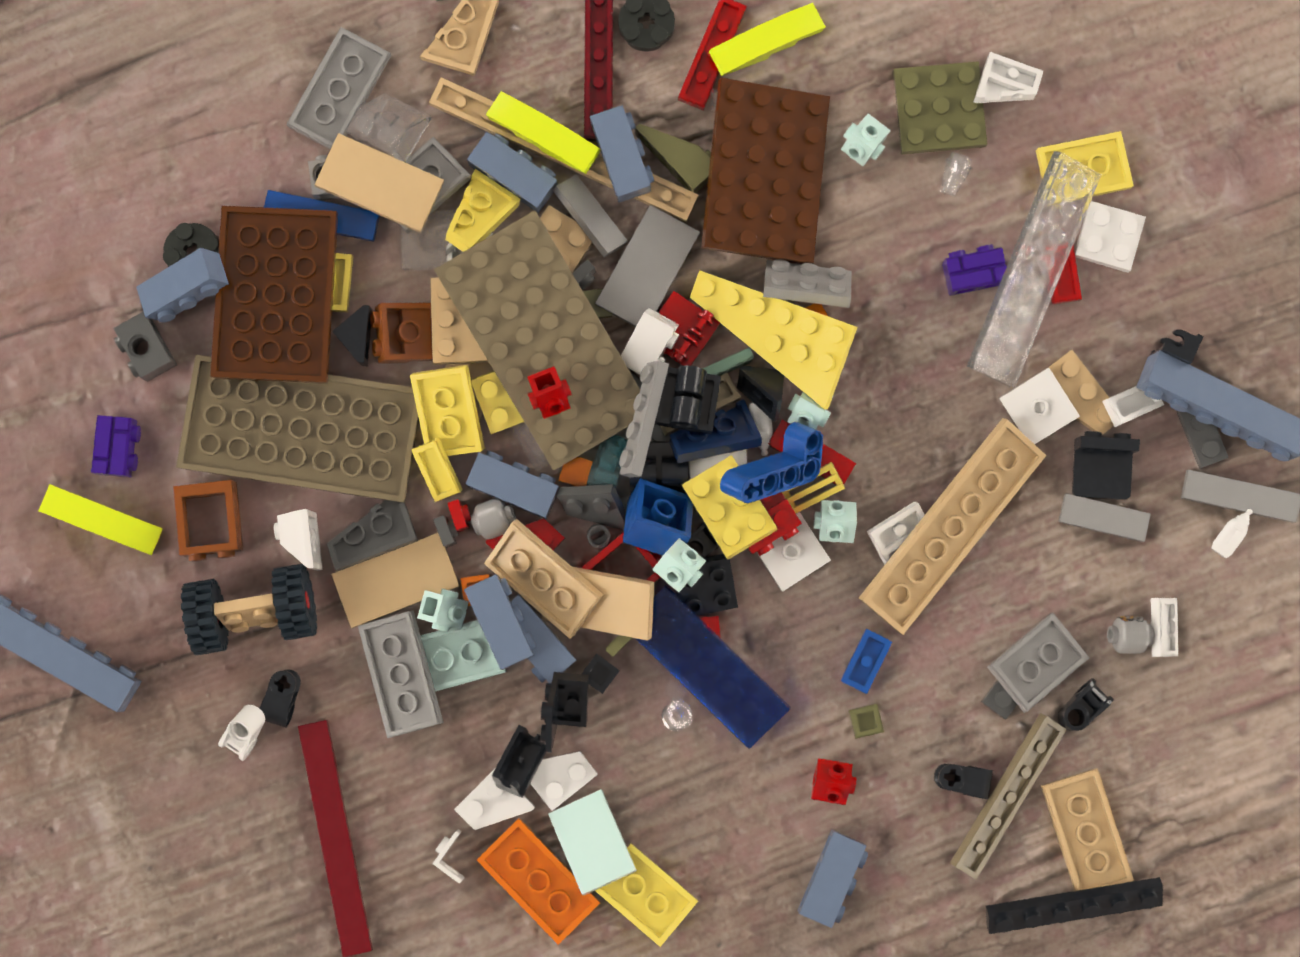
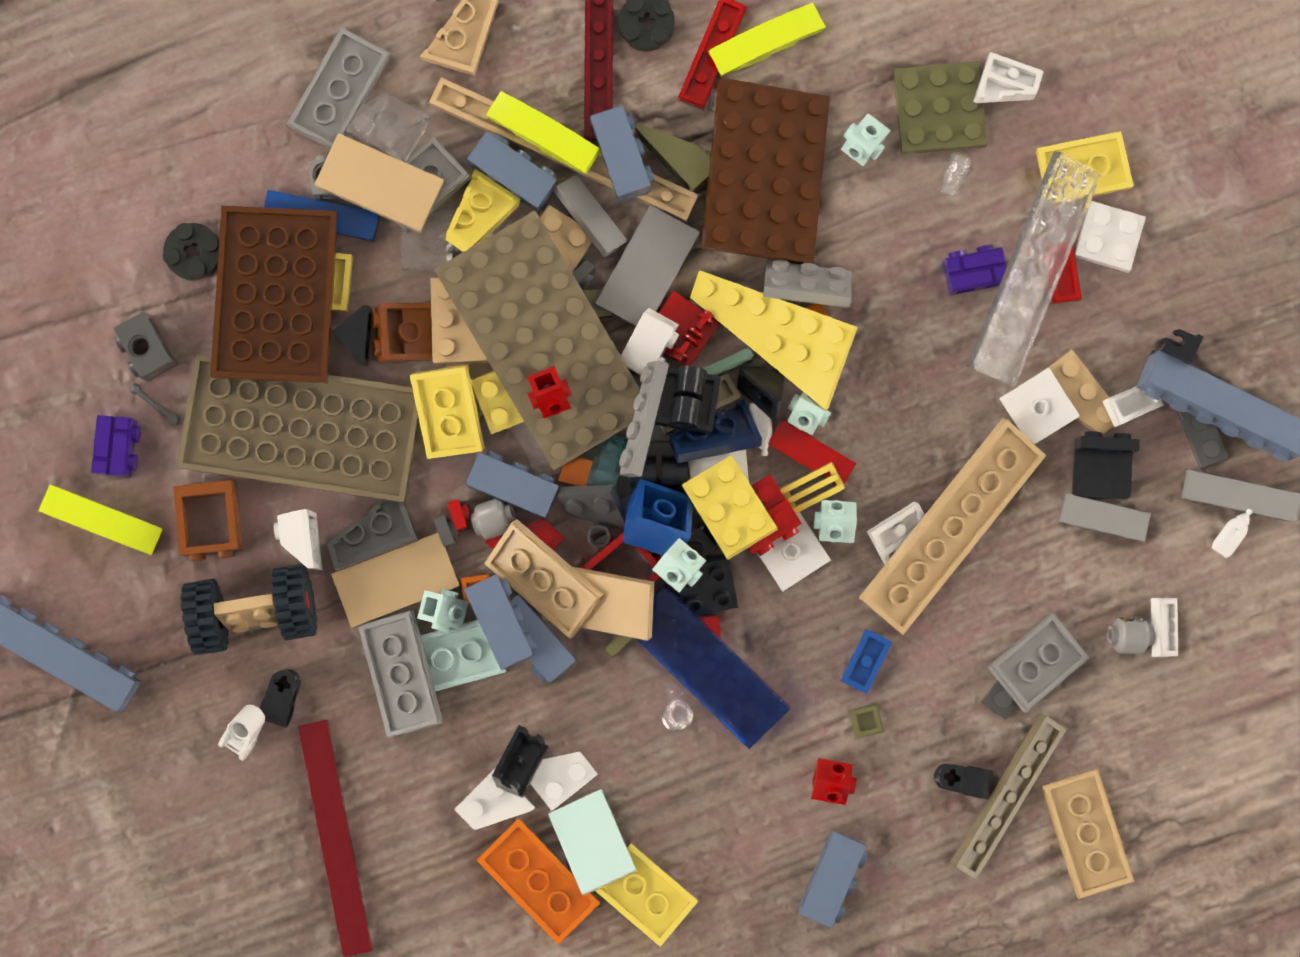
(172, 419): none -> dark grey hinge
(182, 285): sand blue brick -> none
(437, 469): light yellow tile -> none
(442, 849): white bracket -> none
(565, 706): black bracket -> none
(600, 673): black plate -> none
(779, 472): blue beam -> none
(1074, 905): black plate -> none
(1088, 702): black piece -> none

